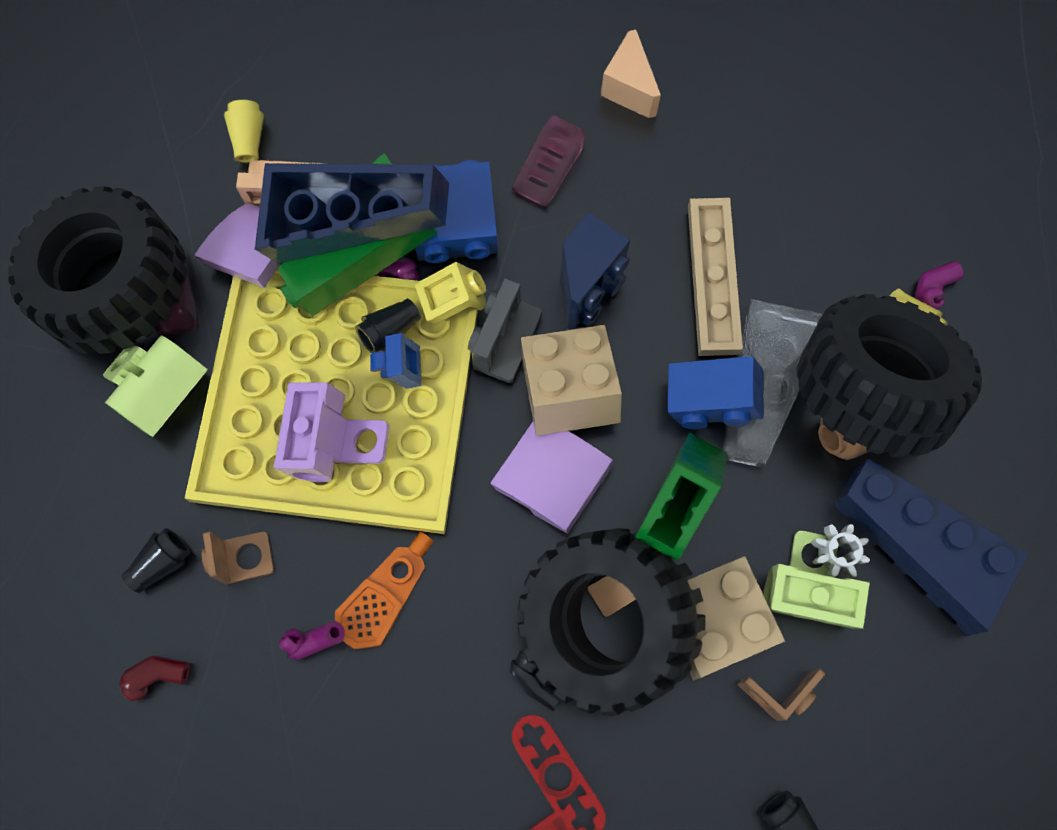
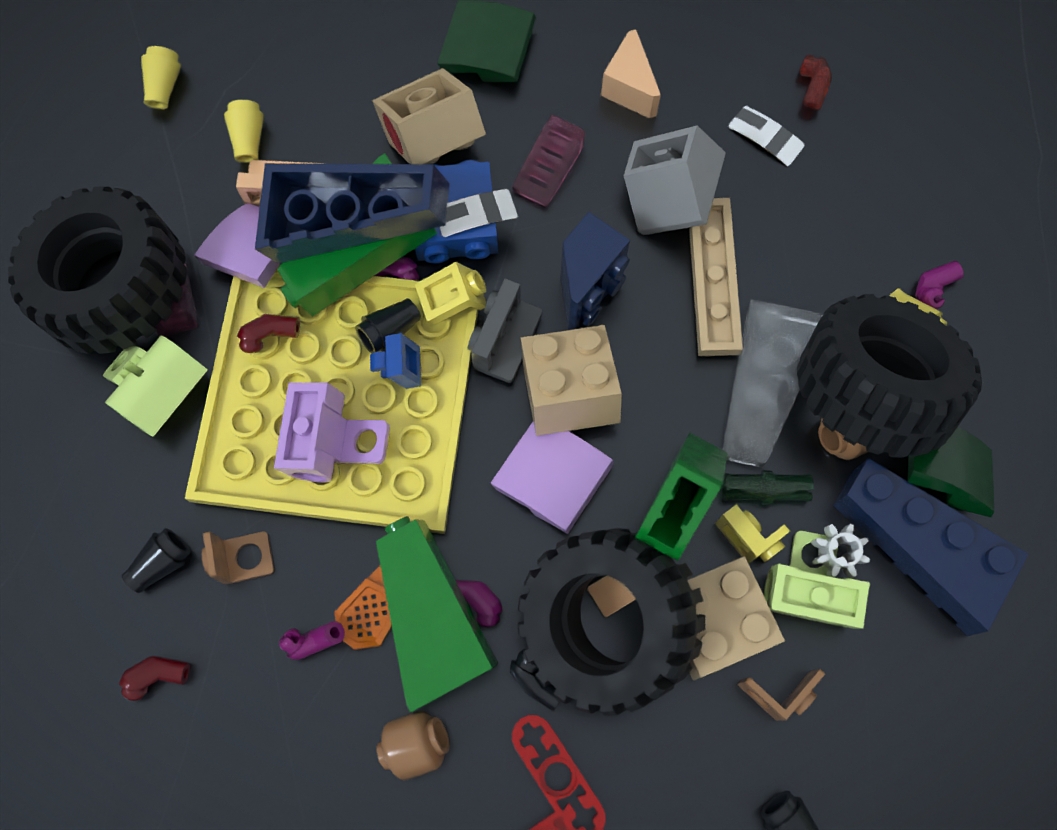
(160, 73): none -> light yellow cone
(264, 326): none -> dark red arm
(413, 745): none -> medium nougat head
(429, 617): none -> green slope
(430, 117): none -> tan brick
(478, 211): none -> white sticker
(482, 601): none -> magenta arm
(487, 40): none -> dark green slope
(673, 179): none -> light grey slope
(716, 392): blue brick -> none
(745, 536): none -> light yellow bracket
(767, 134): none -> white sticker
(767, 487): none -> clear green pin
(820, 80): none -> clear red arm
(960, 470): none -> dark green slope

